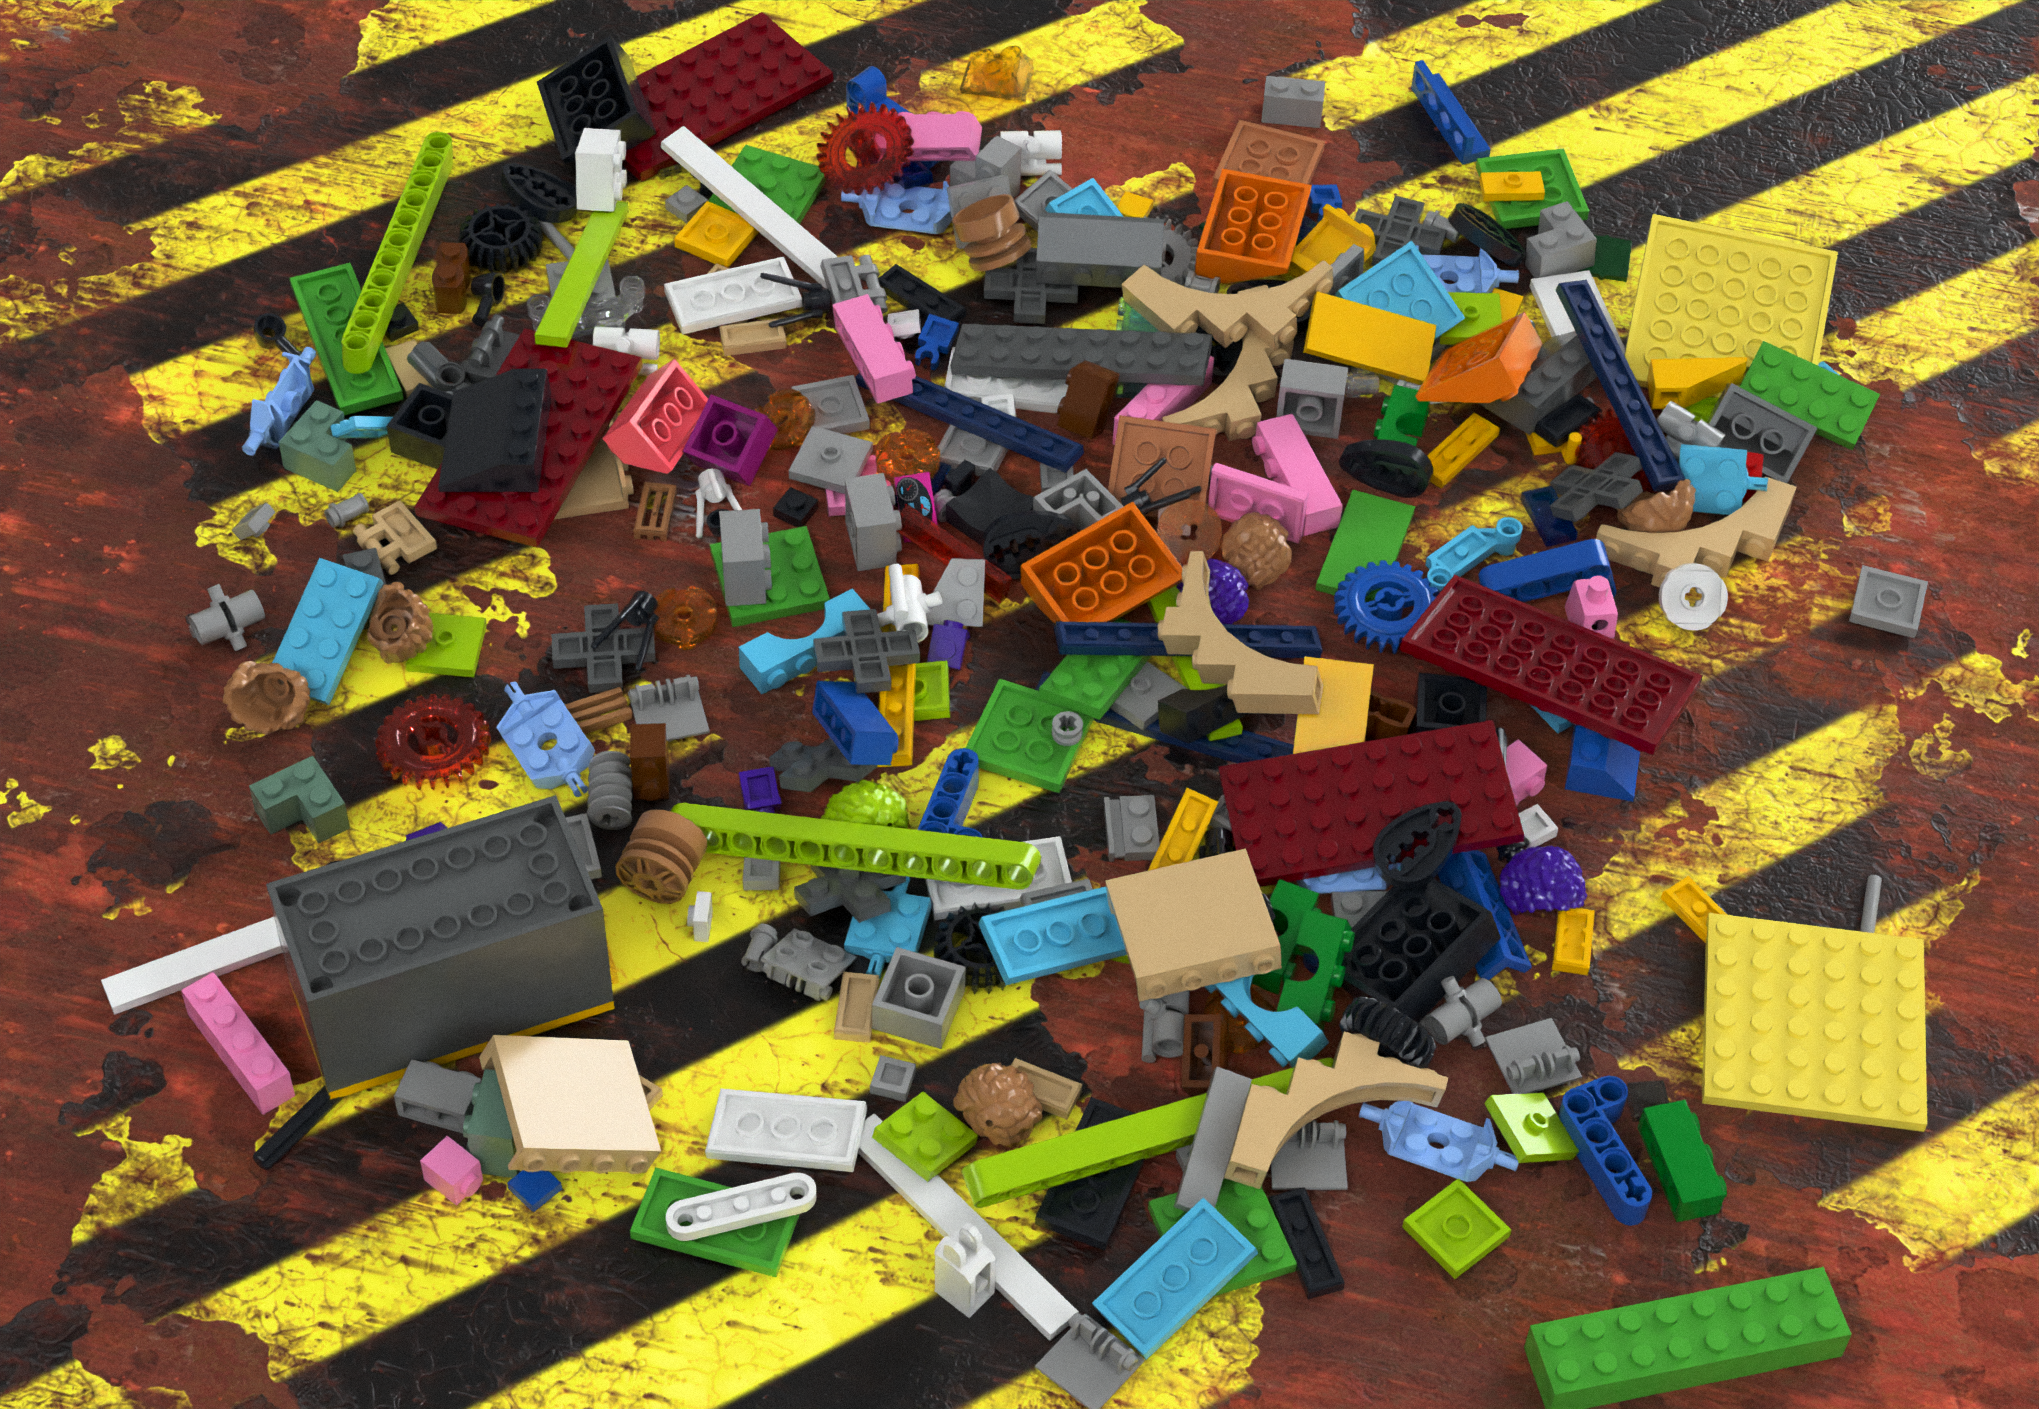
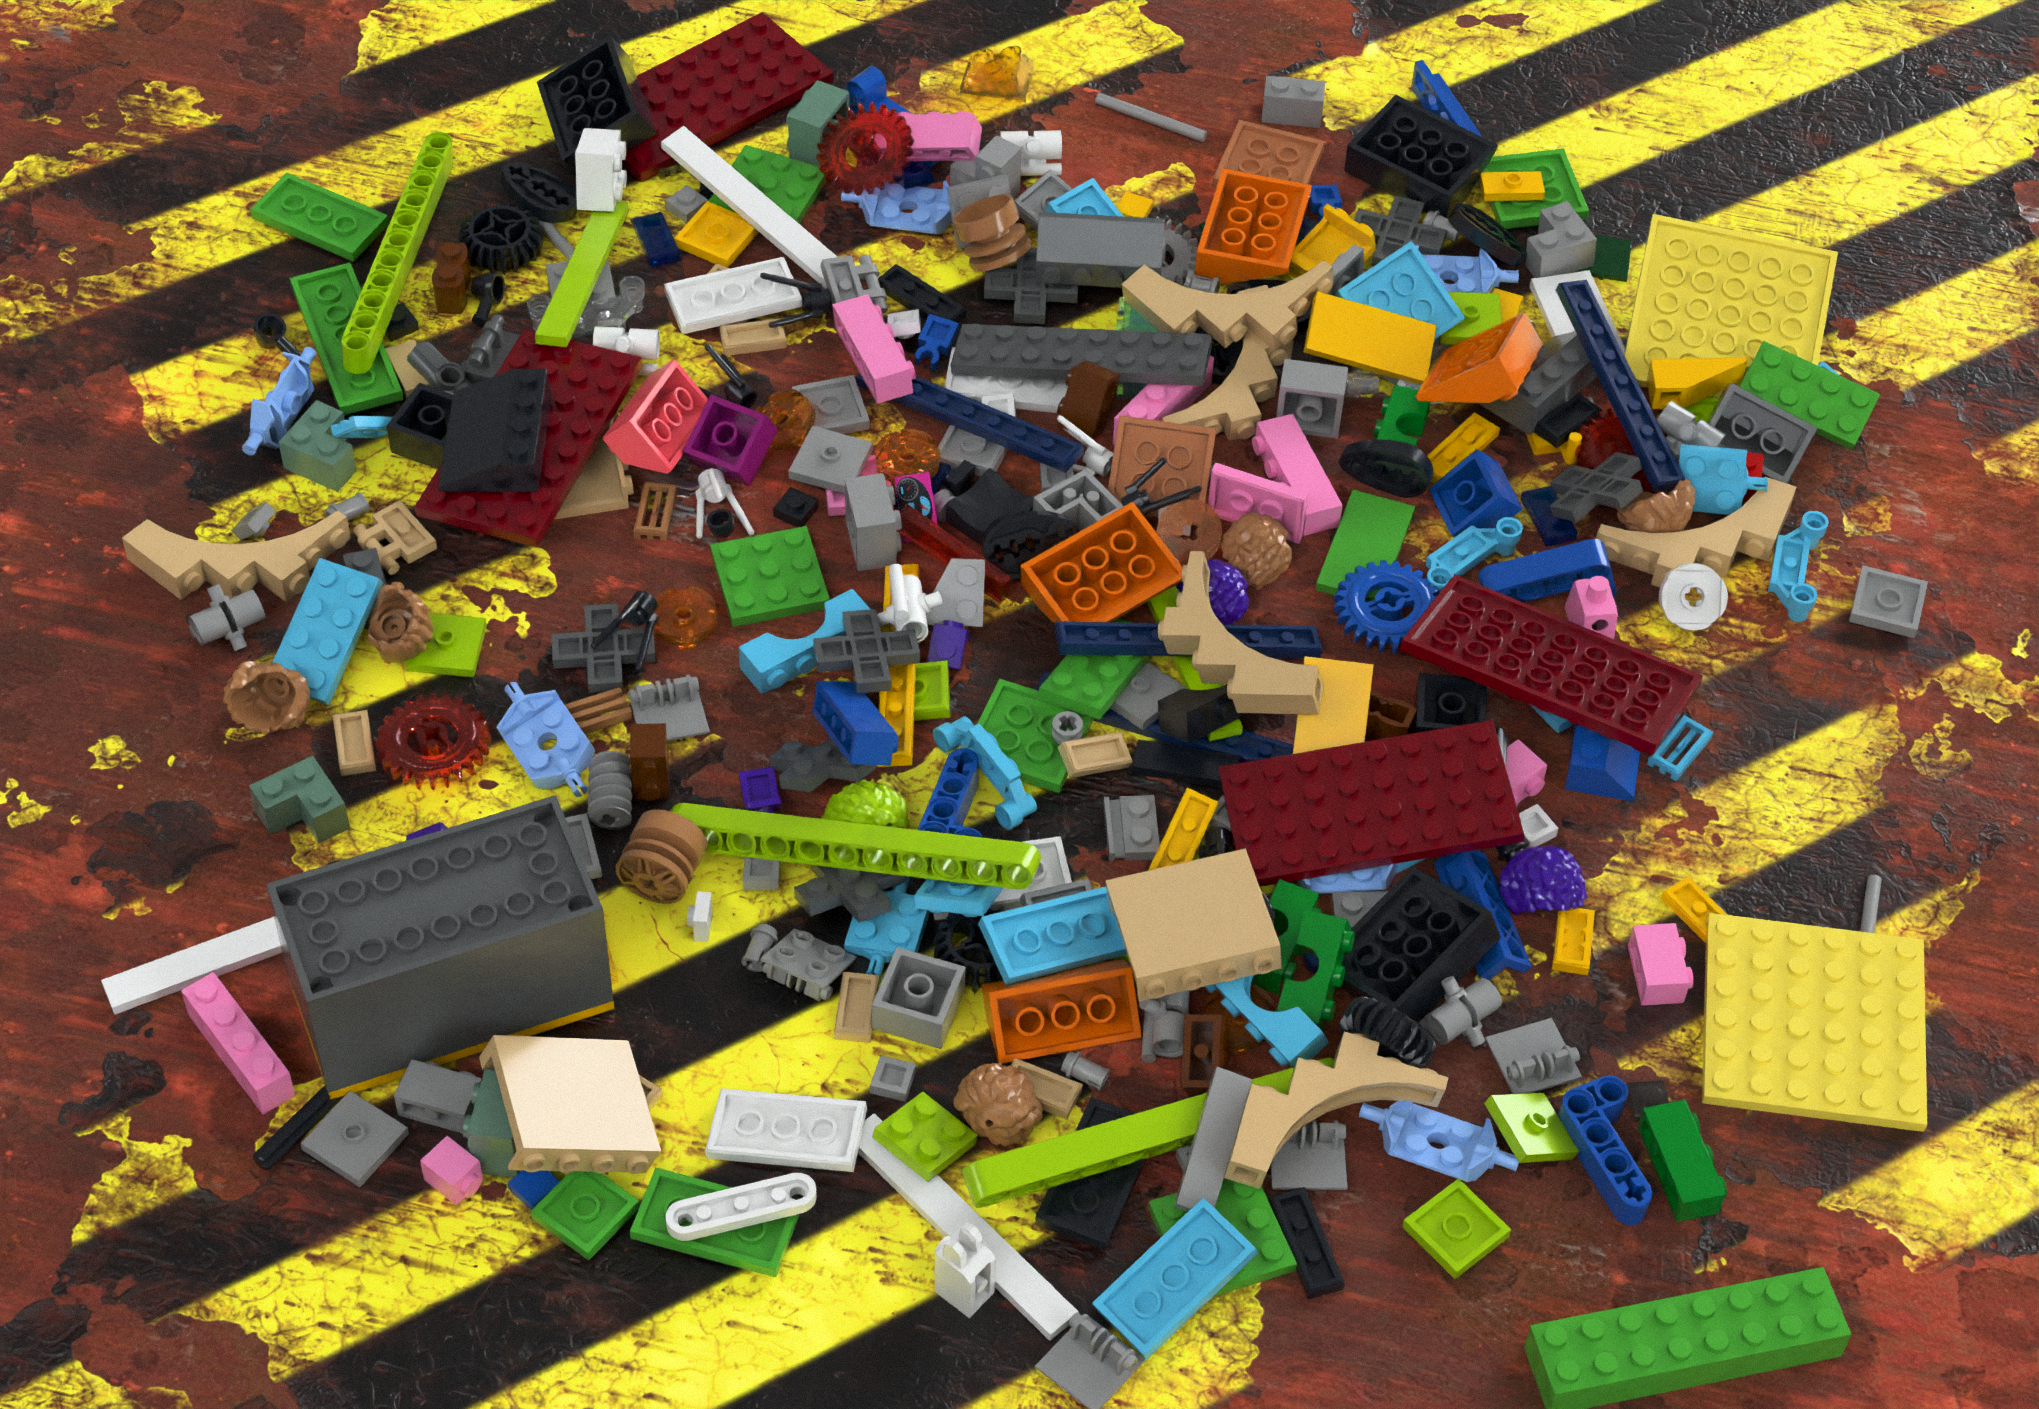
(278, 564): none -> tan arch
(320, 216): none -> bright green plate
(354, 743): none -> tan tile
(354, 1138): none -> light grey plate
(585, 1211): none -> bright green plate
(656, 239): none -> clear blue plate
(737, 388): none -> black plant
(745, 557): light grey brick -> none
(811, 117): none -> sand green brick
(955, 897): none -> medium azure plate
(994, 764): none -> medium azure plate
(1062, 1011): none -> orange slope
(1085, 1070): none -> light grey pin
(1095, 754): none -> tan tile
(1096, 457): none -> white plant
(1151, 117): none -> light grey bar
(1180, 763): none -> black tile
(1418, 156): none -> black slope
(1427, 860): black piece -> none
(1475, 494): none -> blue slope
(1659, 964): none -> bright pink brick
(1667, 765): none -> medium azure tile
(1791, 562): none -> medium azure plate

